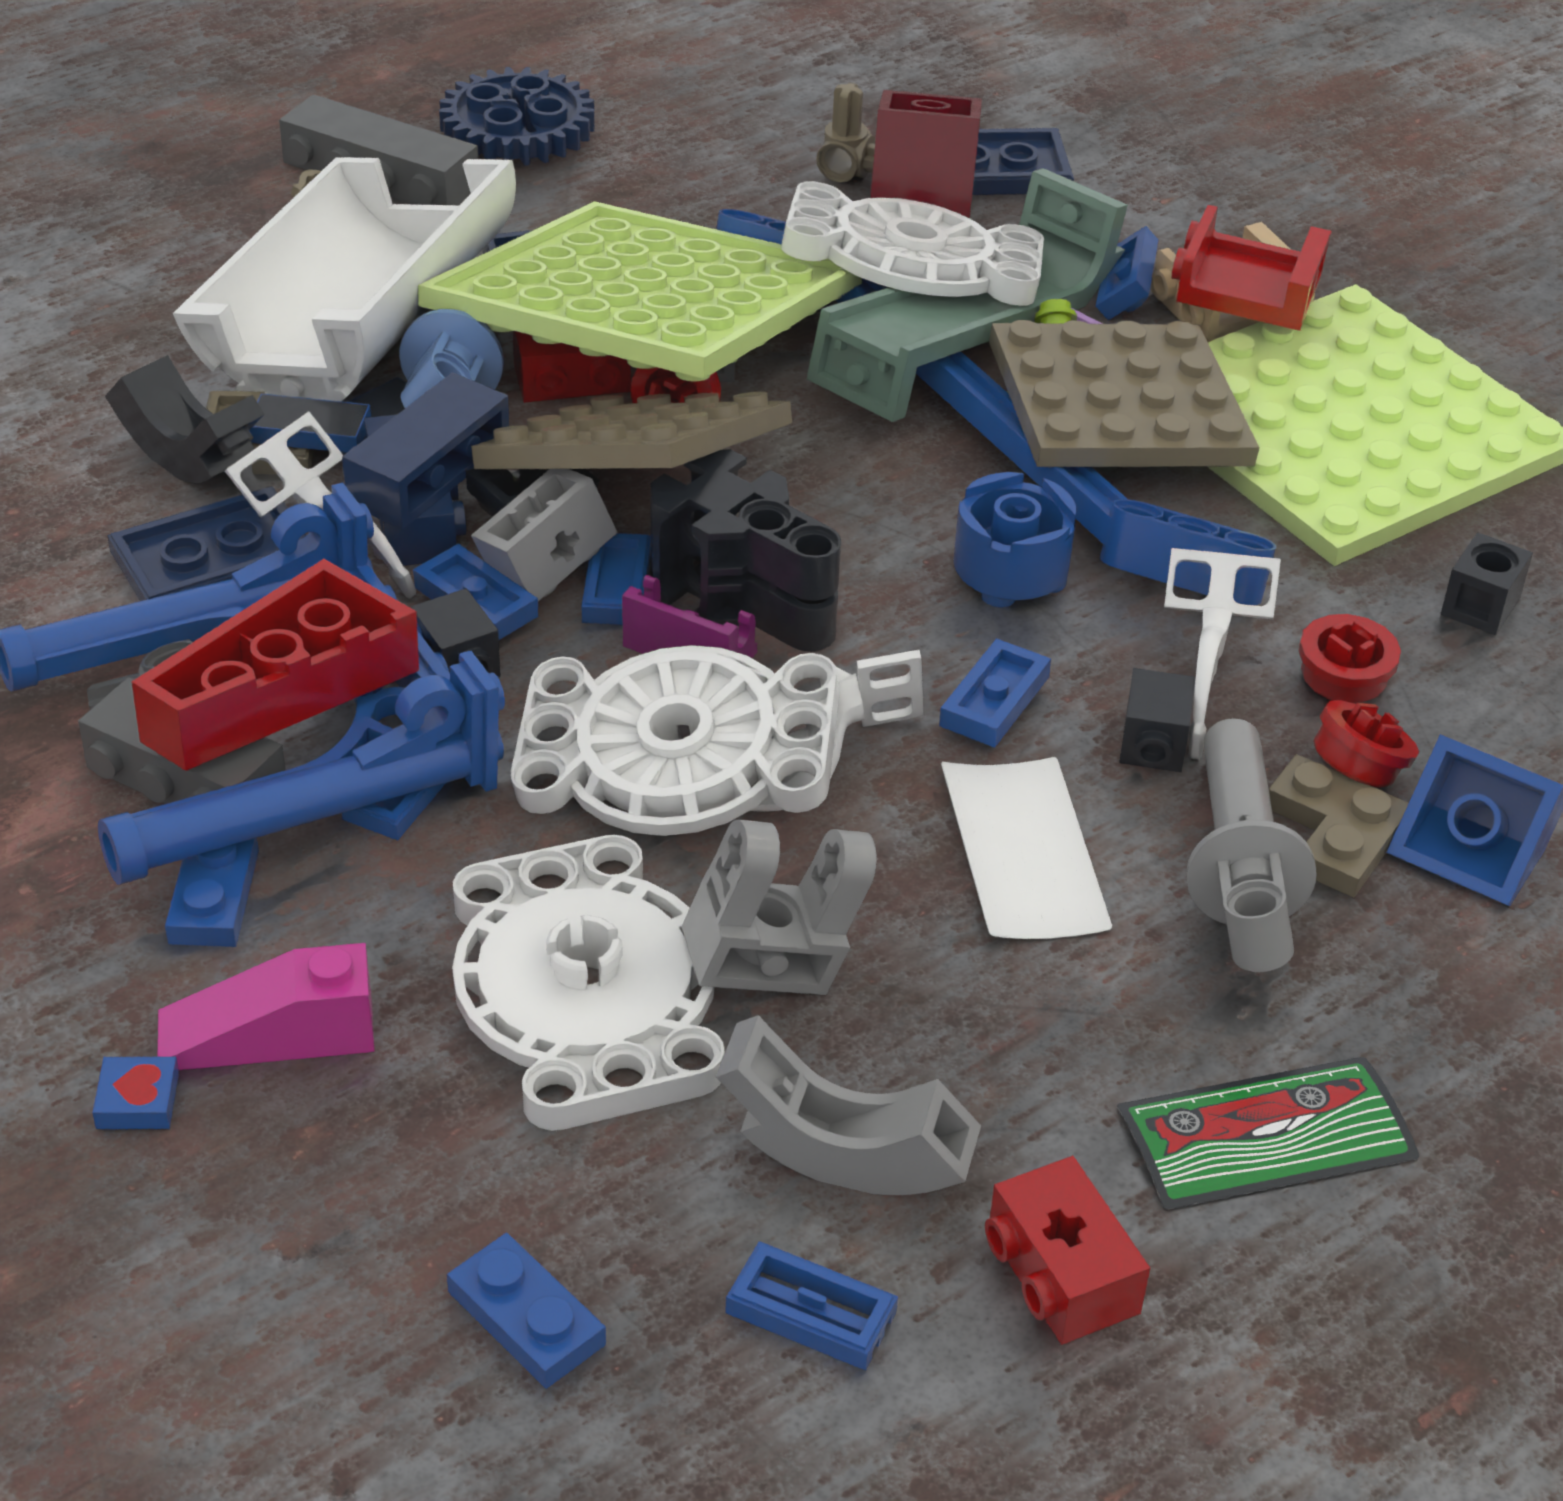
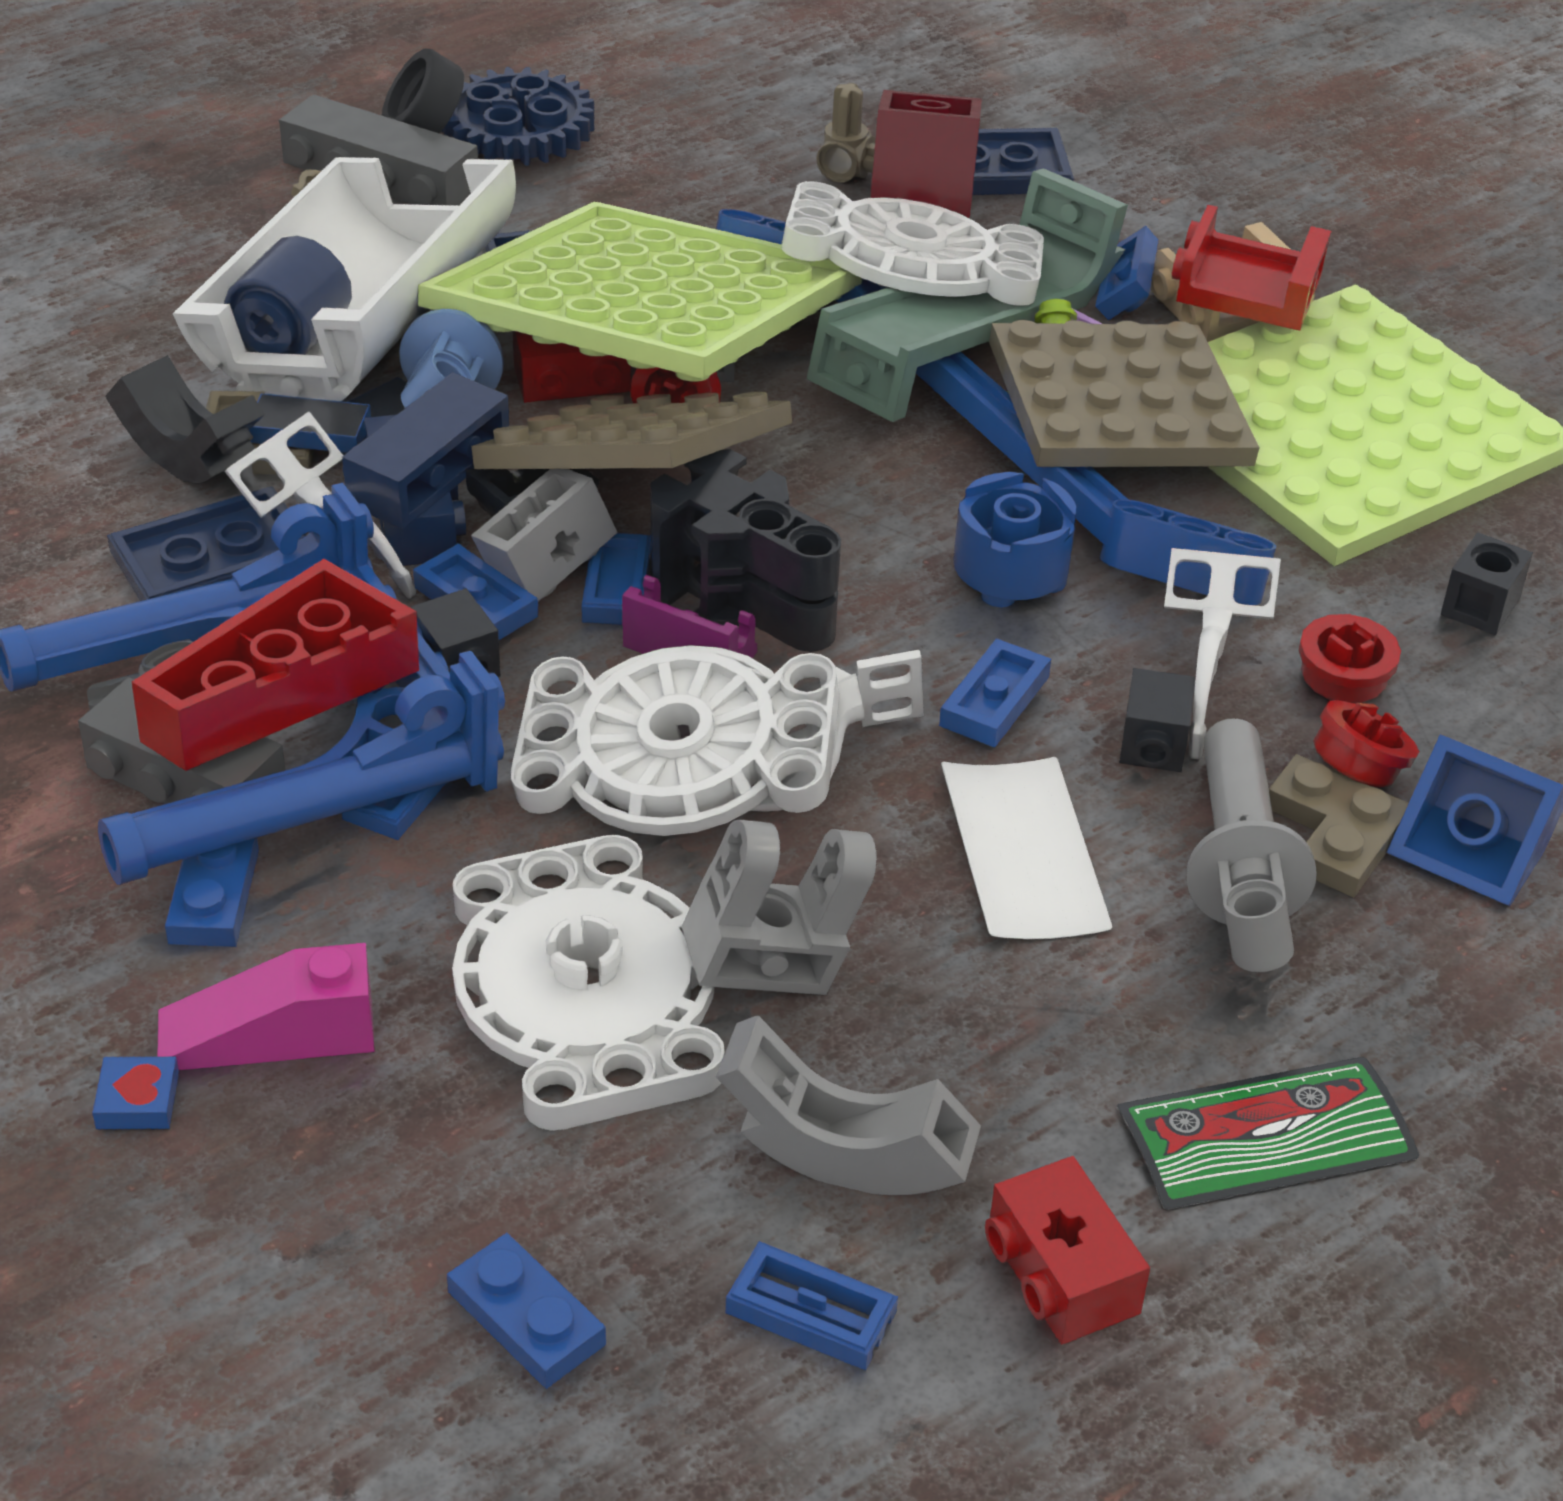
(283, 294): none -> dark blue piece
(425, 91): none -> black tyre

